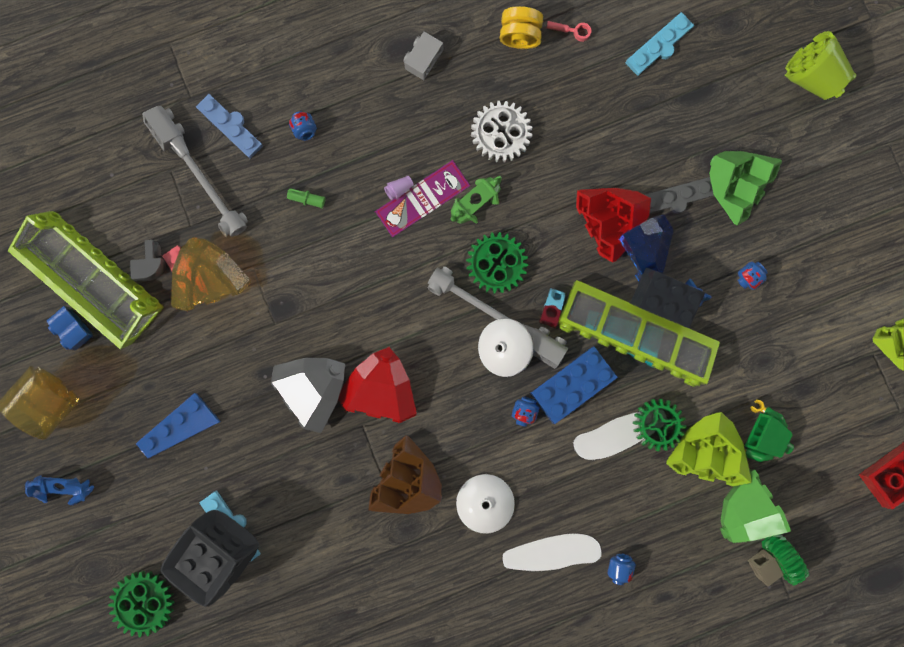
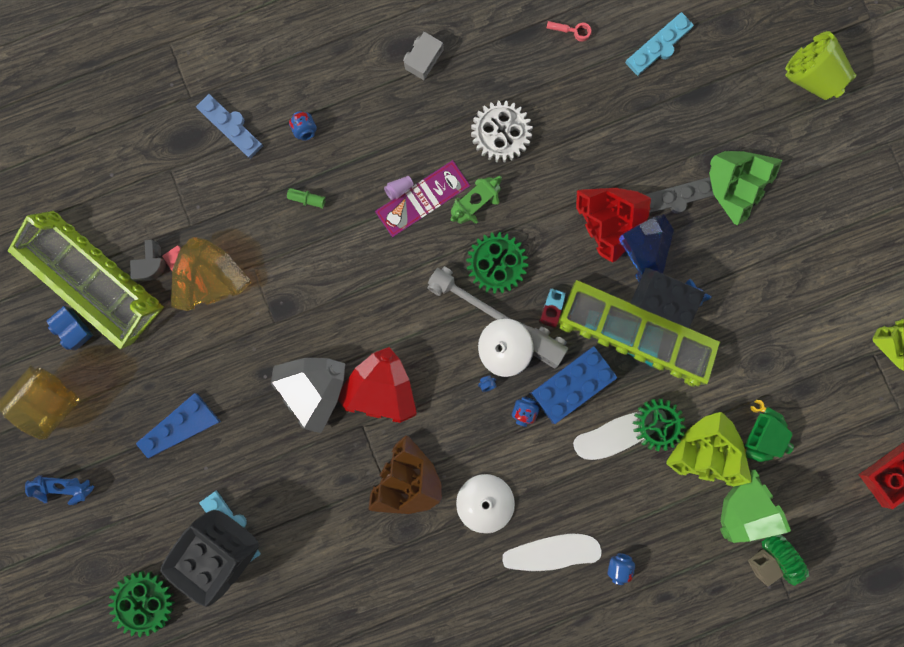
(170, 136): light grey bar -> none
(487, 383): none -> blue plate
(521, 27): yellow wheel -> none
(752, 275): blue head -> none

